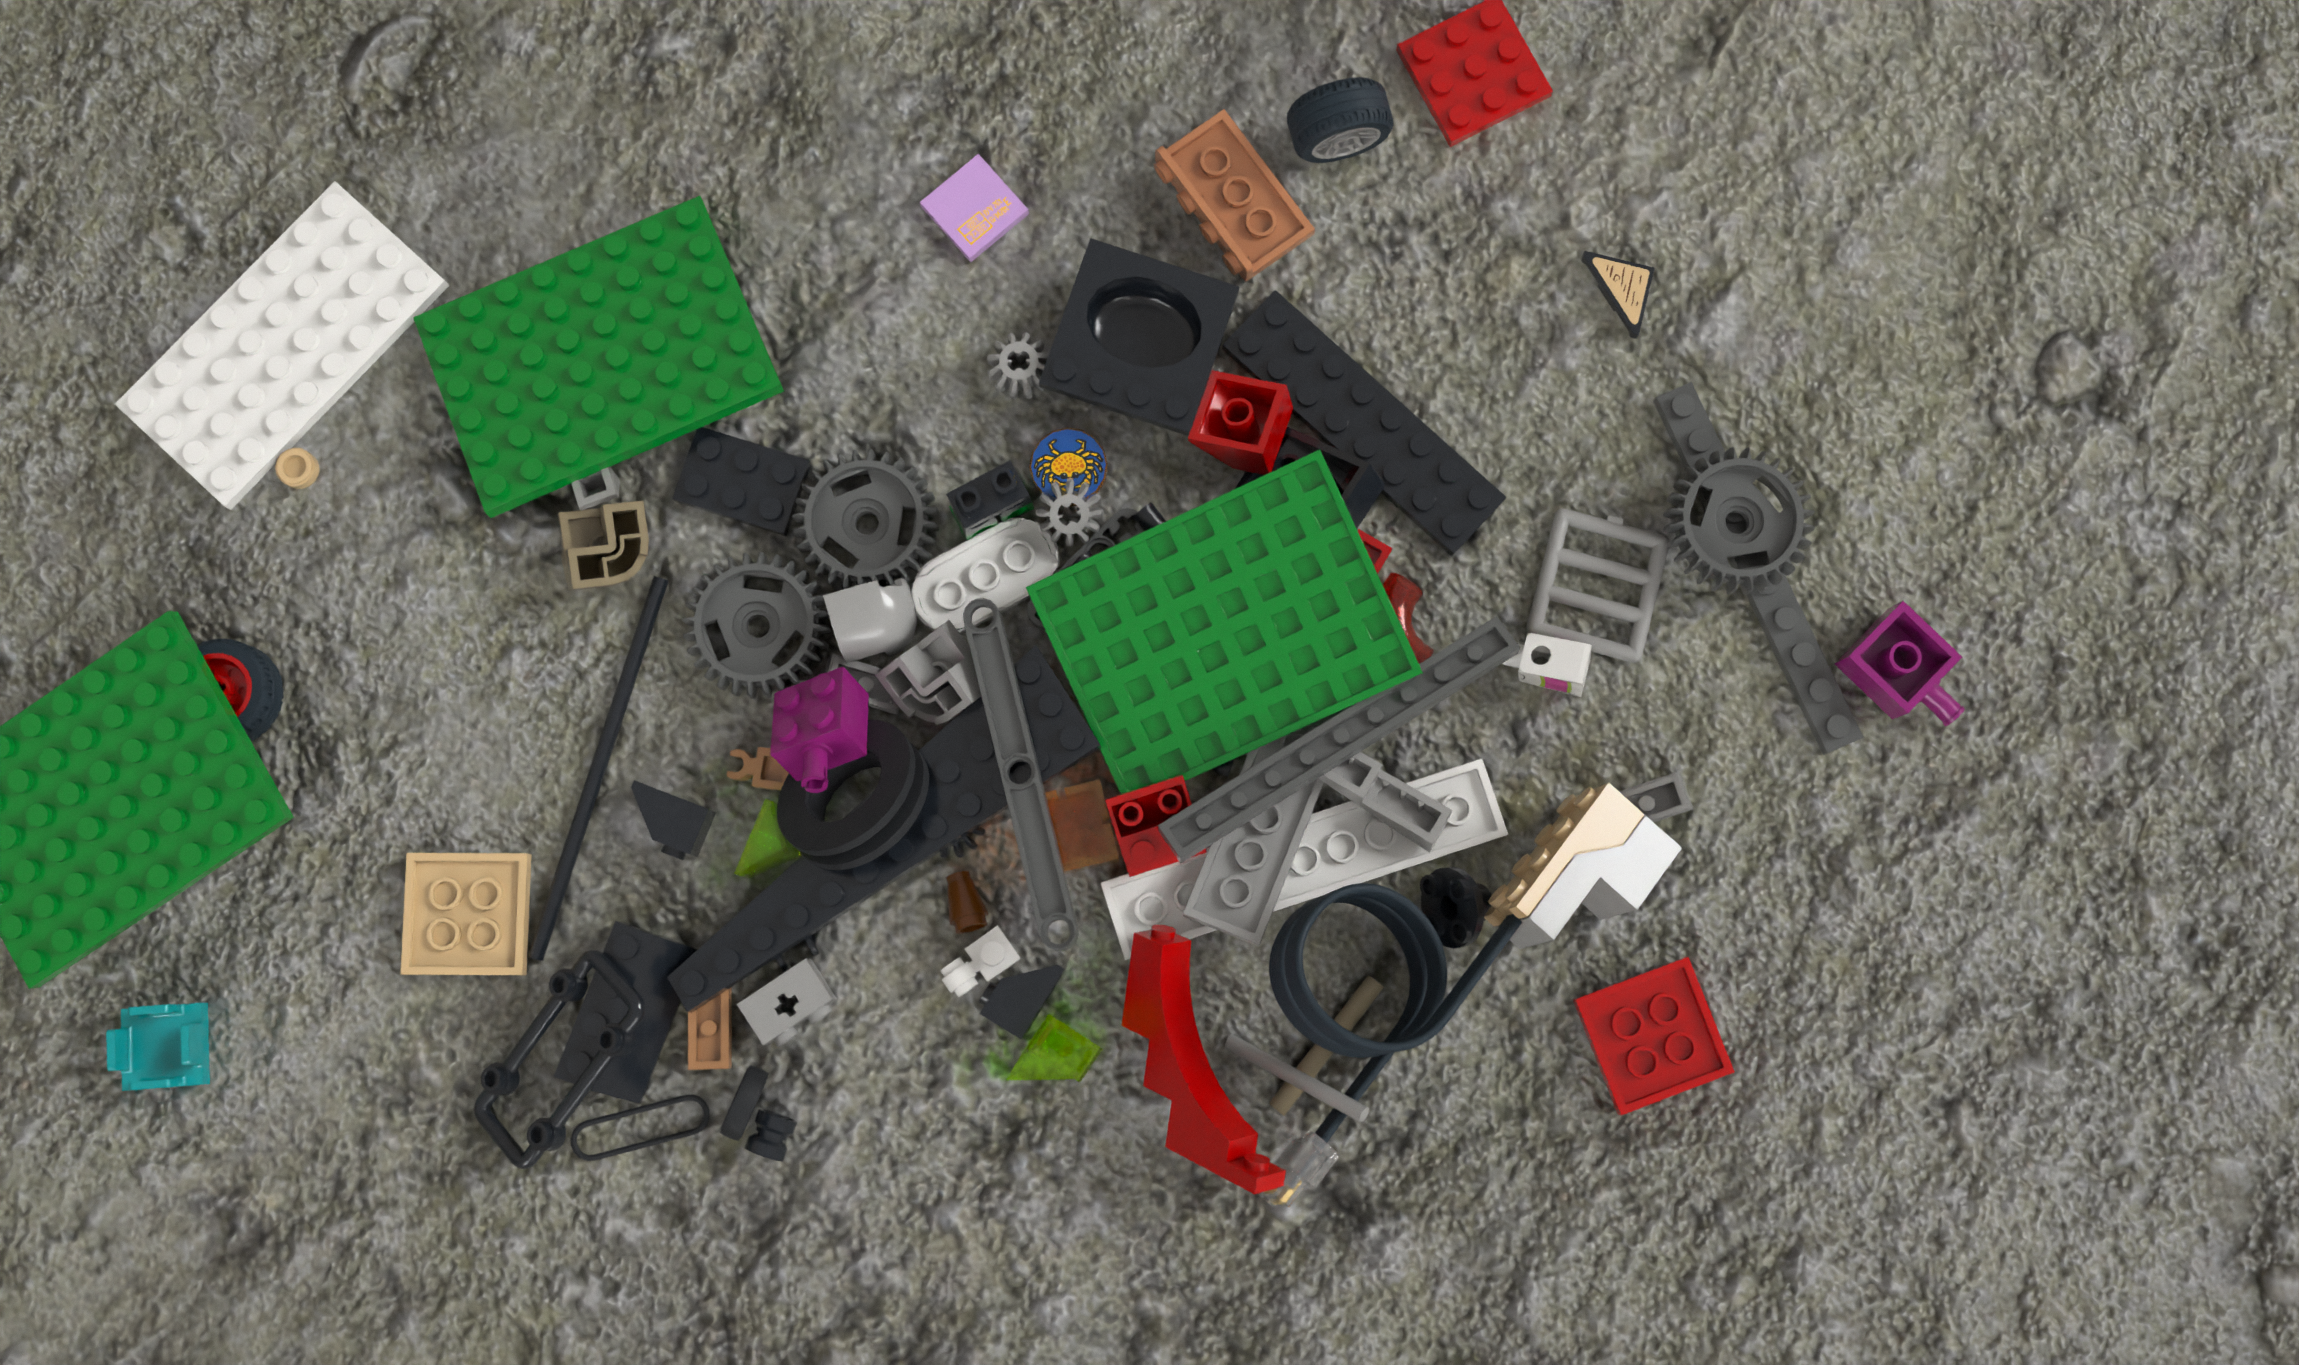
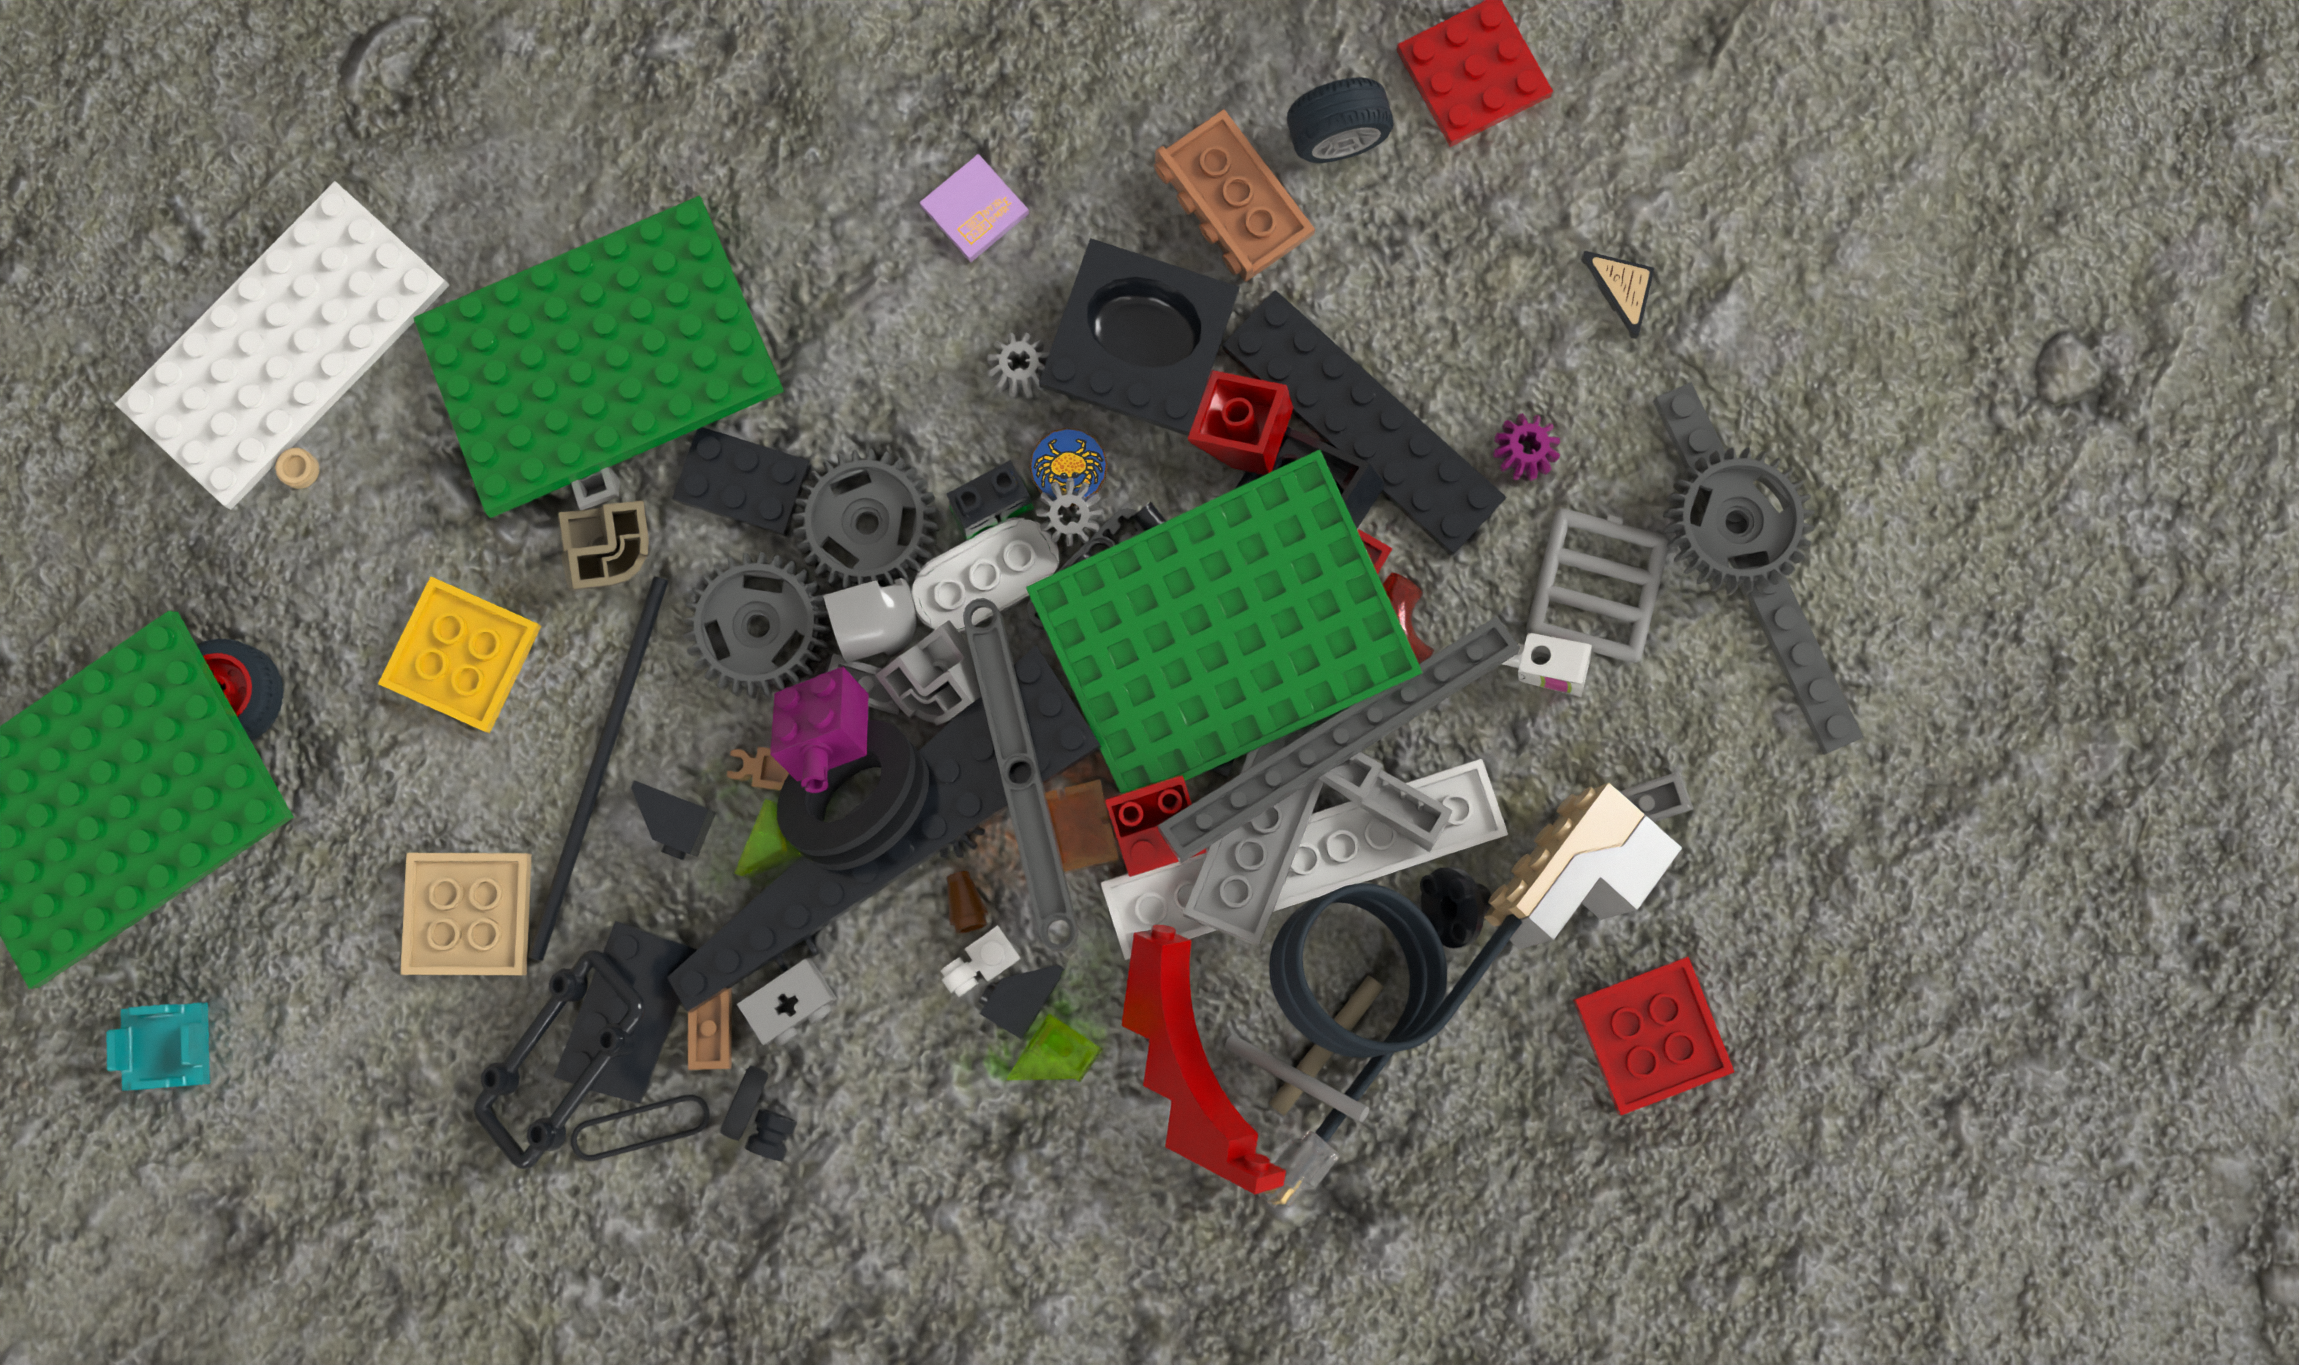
(459, 654): none -> yellow plate
(1512, 448): none -> magenta gear
(1902, 665): magenta brick -> none

